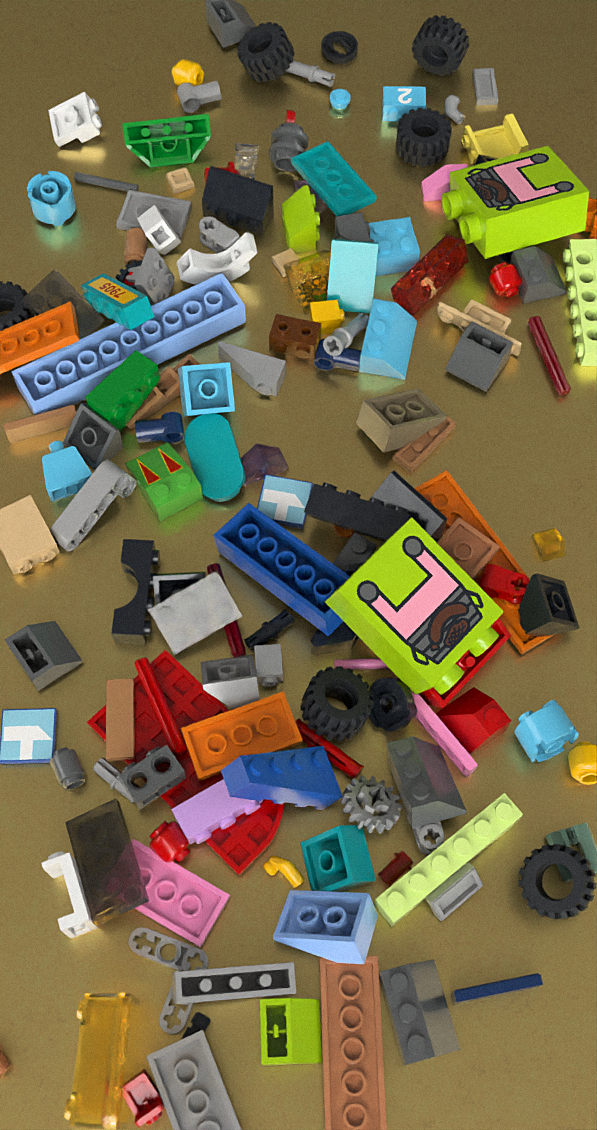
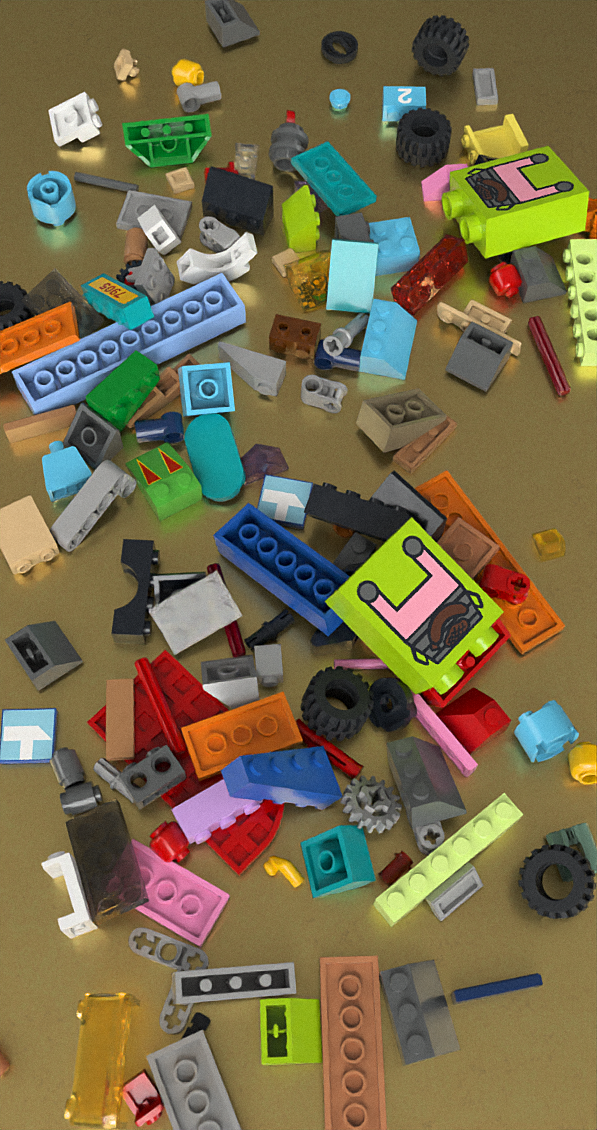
(81, 798): none -> dark grey brick
(125, 65): none -> tan tile
(265, 52): black tyre -> none
(312, 73): light grey pin -> none
(324, 393): none -> light grey piece
(327, 314): yellow brick -> none
(328, 924): light blue slope -> none
(451, 111): light grey arm -> none
(547, 607): black slope -> none

